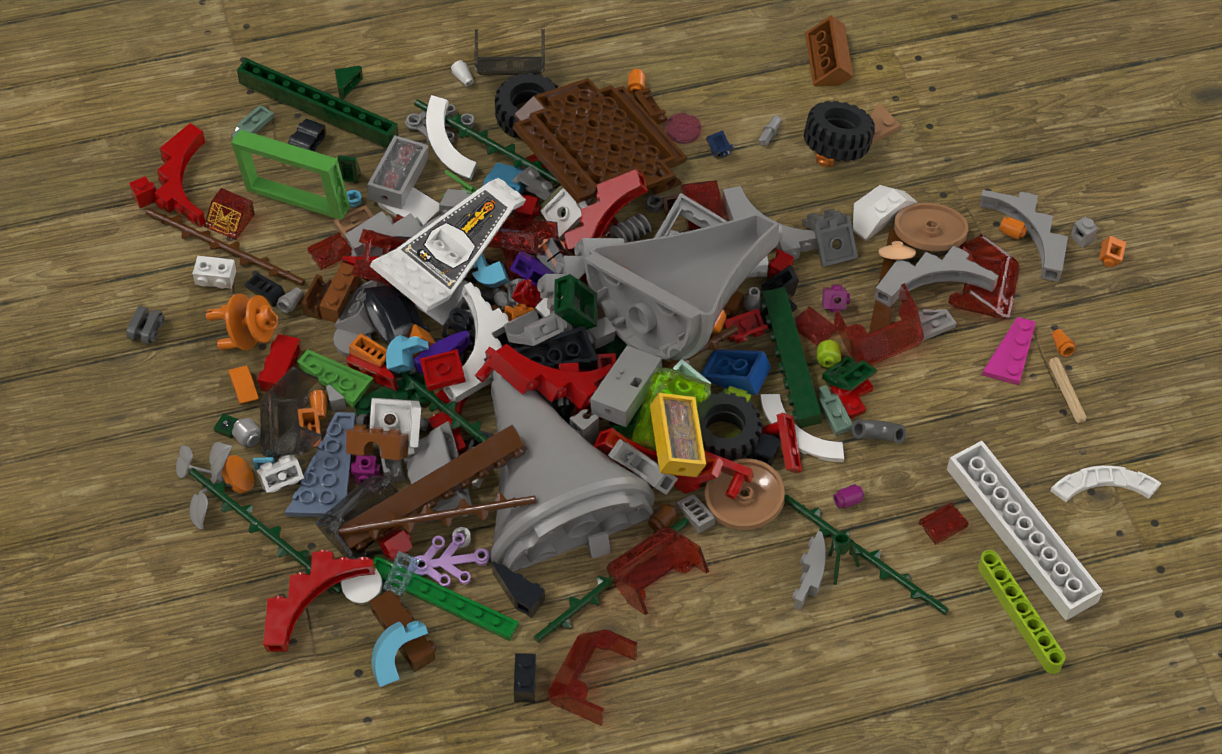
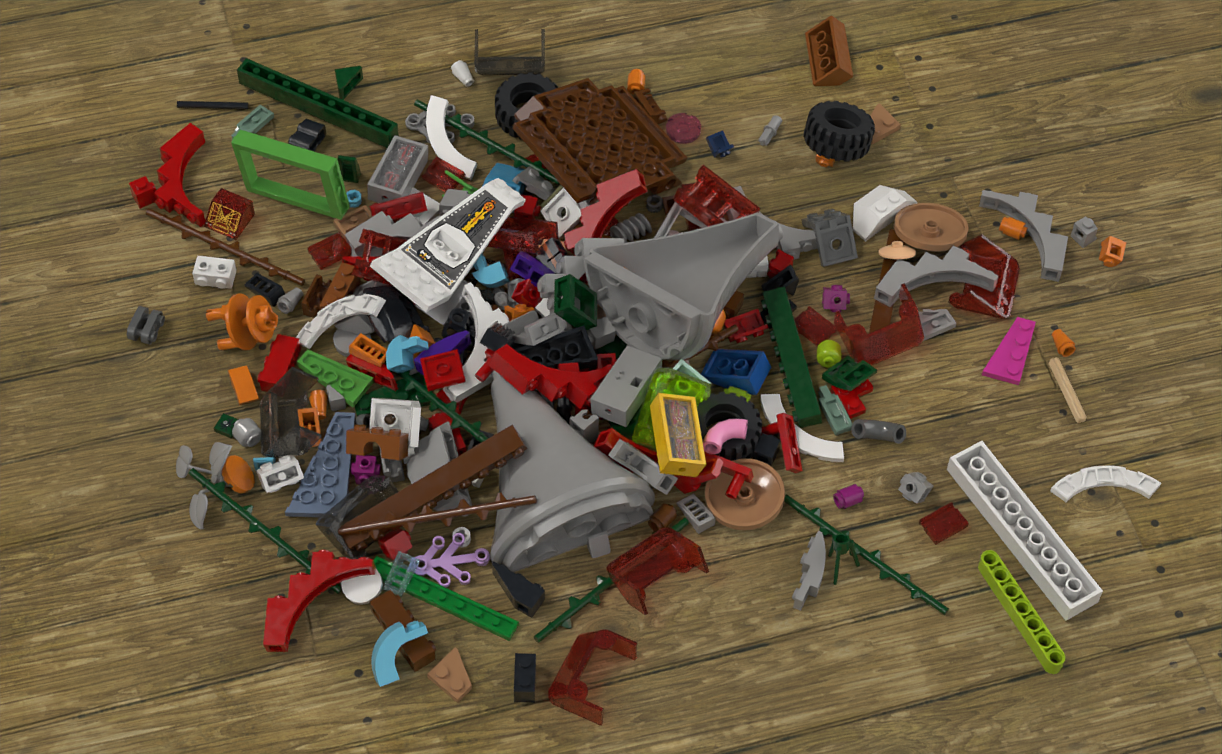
(212, 105): none -> black bar
(336, 311): none -> white tile
(401, 206): none -> red piece
(436, 174): none -> clear red plate
(451, 676): none -> medium nougat wing
(497, 336): none -> black brick
(718, 188): none -> clear red fence
(722, 432): none -> bright pink cylinder
(753, 299): light grey cone -> none
(915, 487): none -> light grey brick

